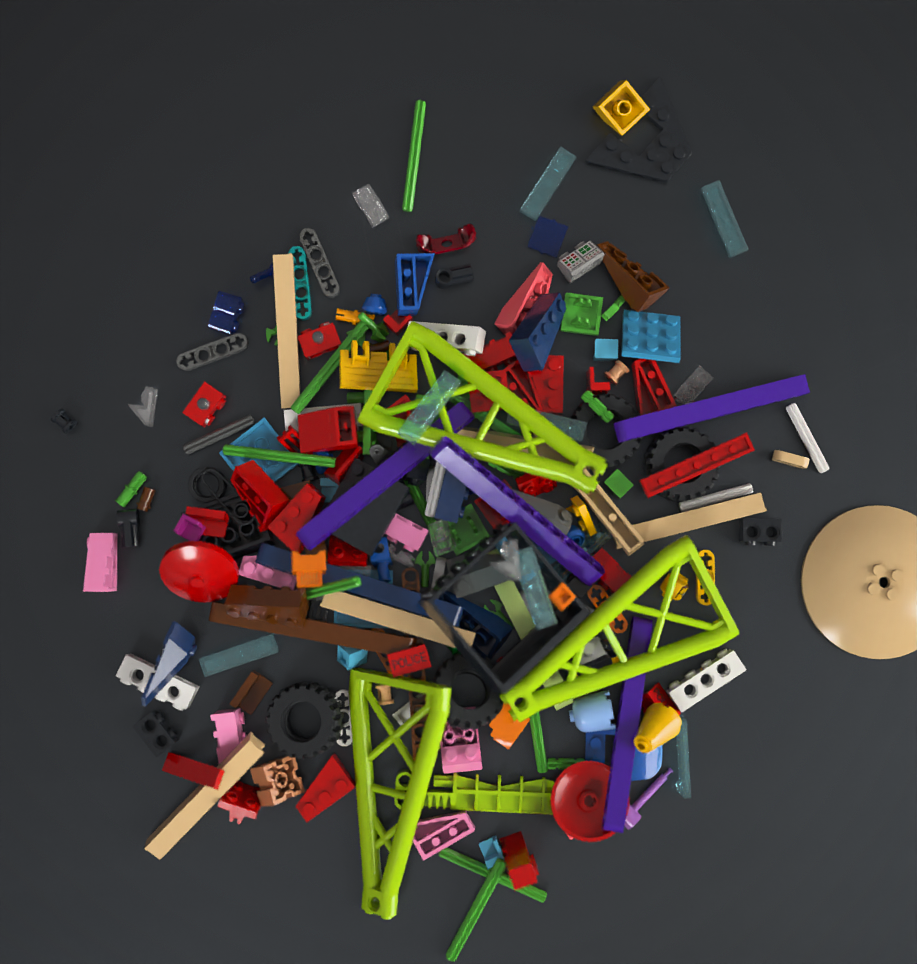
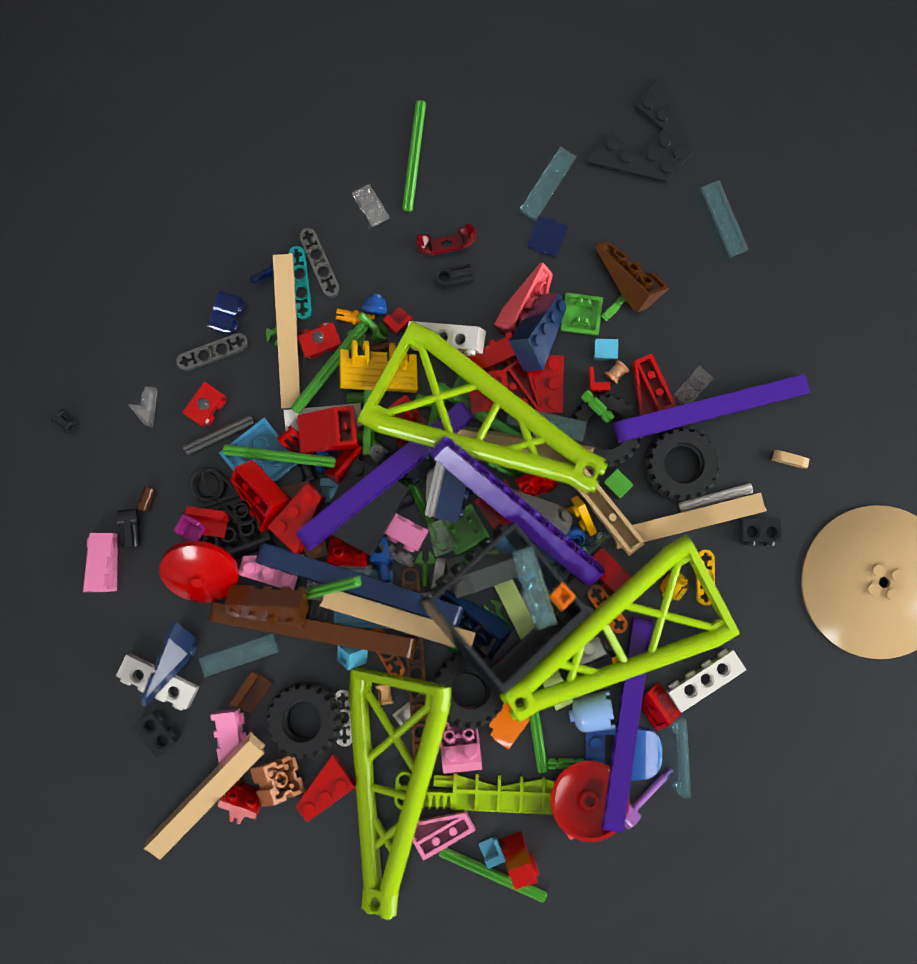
(131, 489): bright green axle -> none
(193, 770): red tile -> none
(309, 569): orange piece -> none
(409, 660): red panel -> none
(411, 279): blue wedge -> none
(429, 407): clear light blue plate -> none
(476, 909): bright green axle -> none
(510, 567): clear slope -> none
(580, 260): slope -> none
(621, 107): yellow slope -> none
(651, 336): dark azure plate -> none
(657, 727): yellow cone -> none
(697, 465): red tile -> none
(807, 438): white axle -> none

